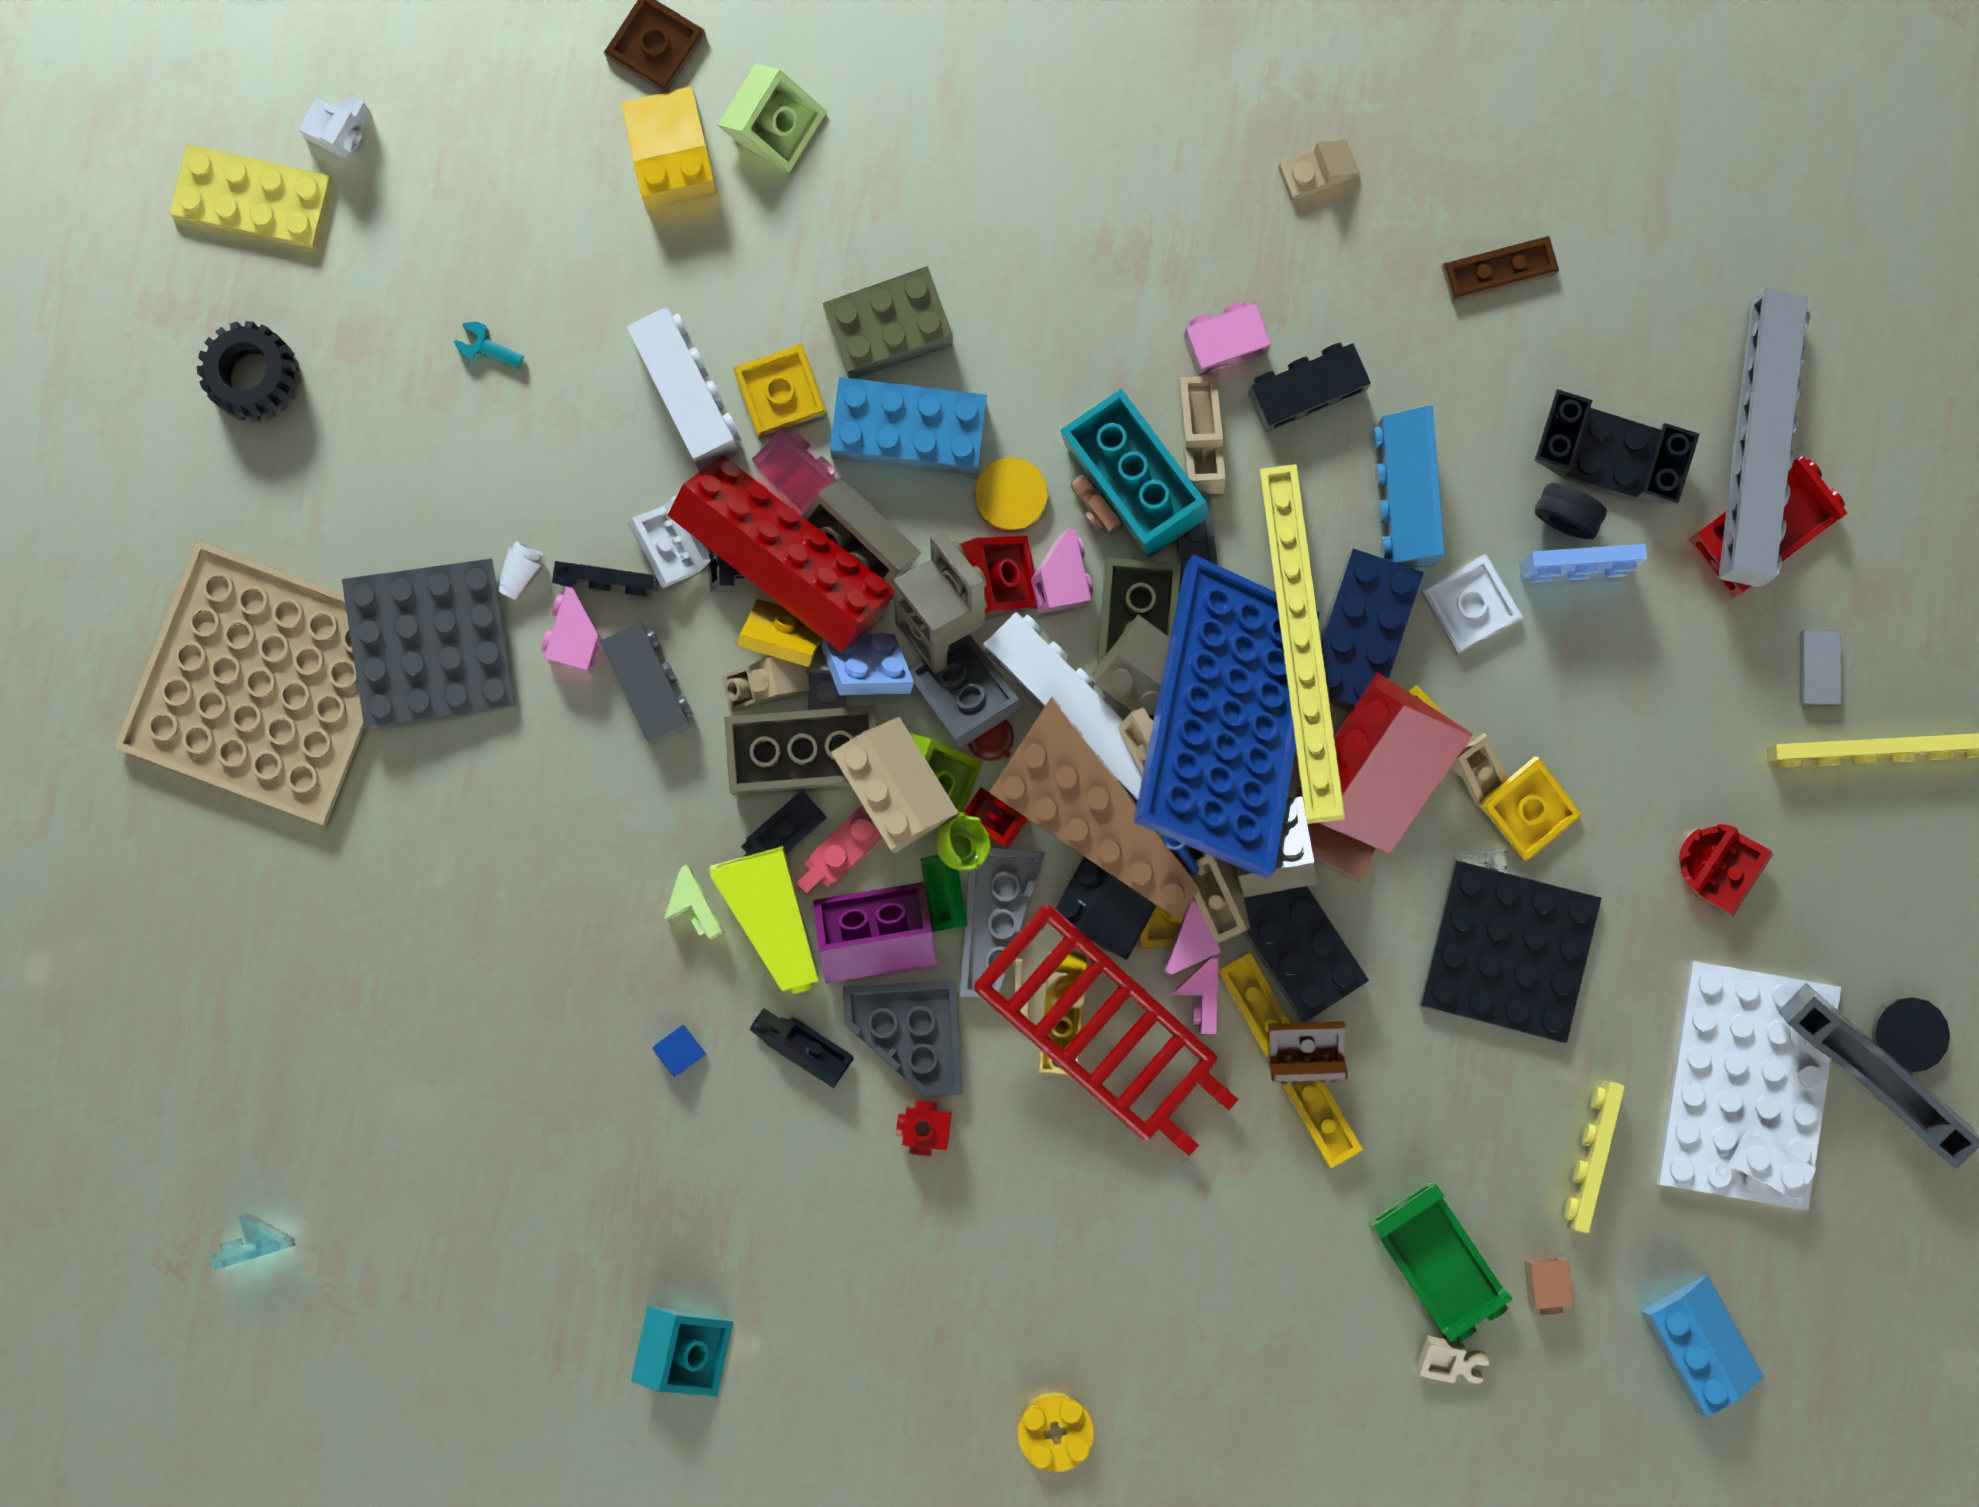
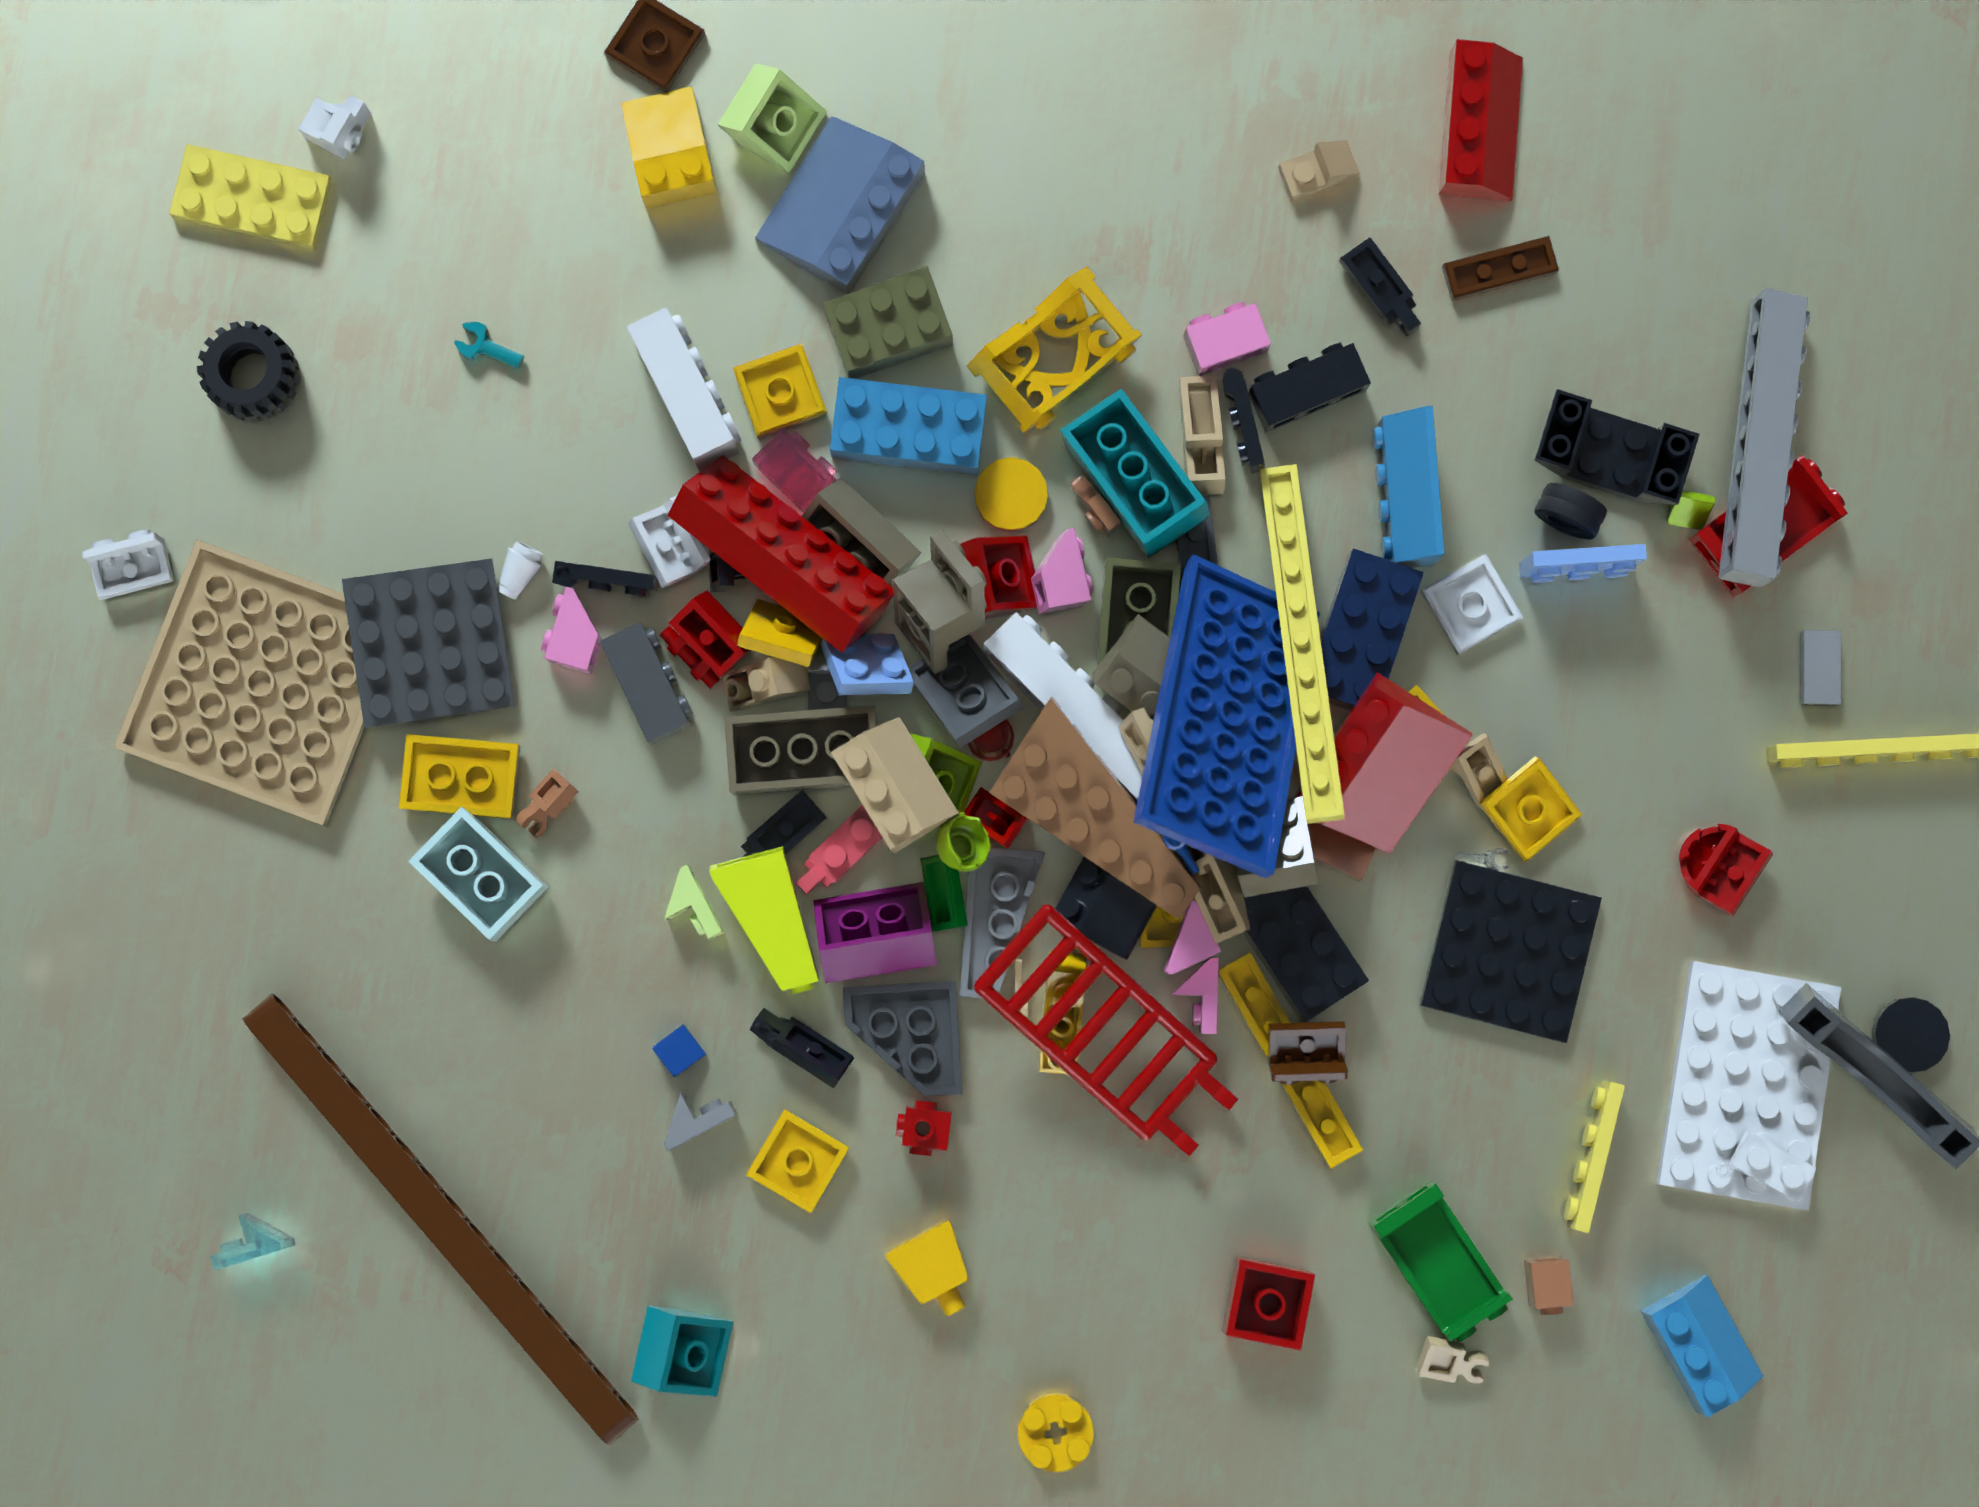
(129, 564): none -> white bracket
(441, 1219): none -> reddish brown beam
(459, 773): none -> yellow plate
(478, 874): none -> light aqua brick
(549, 799): none -> nougat plate
(686, 1124): none -> light grey slope
(711, 635): none -> red brick
(797, 1161): none -> yellow plate
(842, 203): none -> sand blue slope
(932, 1266): none -> yellow torso
(1062, 301): none -> yellow fence
(1243, 418): none -> black hinge
(1268, 1303): none -> red brick
(1381, 285): none -> black hinge
(1480, 121): none -> red slope
(1691, 511): none -> lime slope

